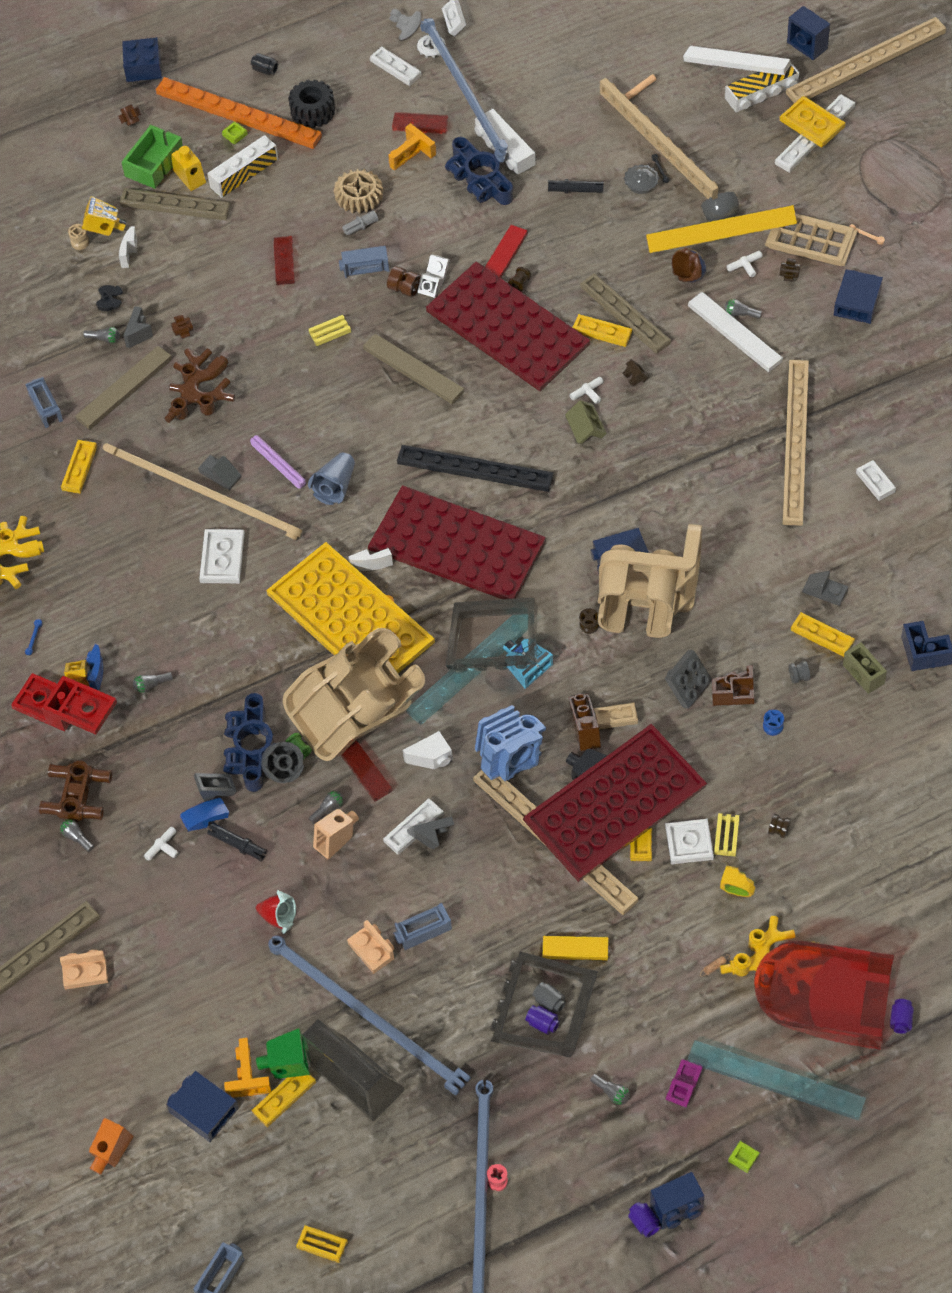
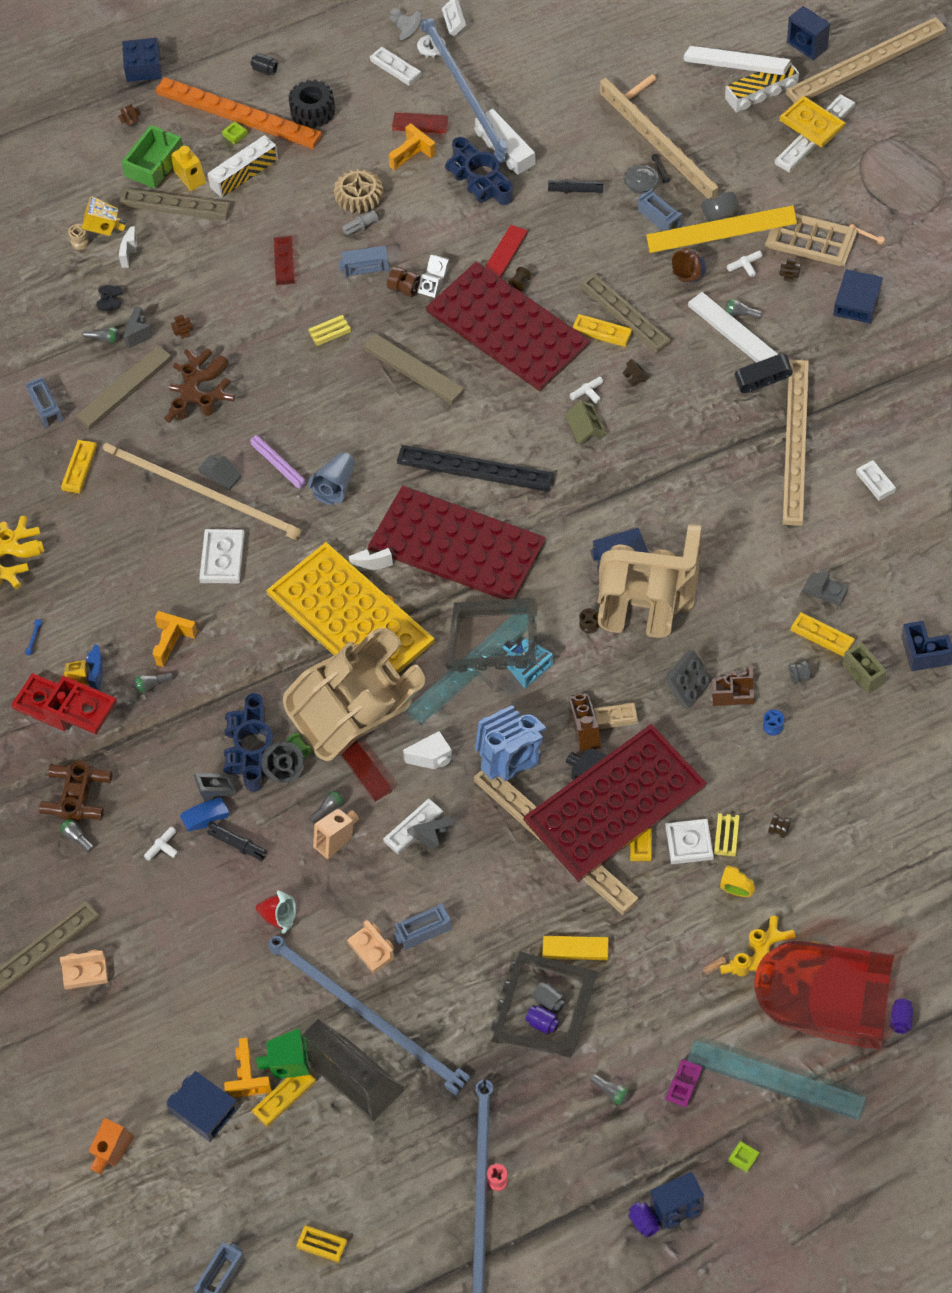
(172, 628): none -> light orange bracket
(658, 211): none -> sand blue window
(763, 373): none -> black beam

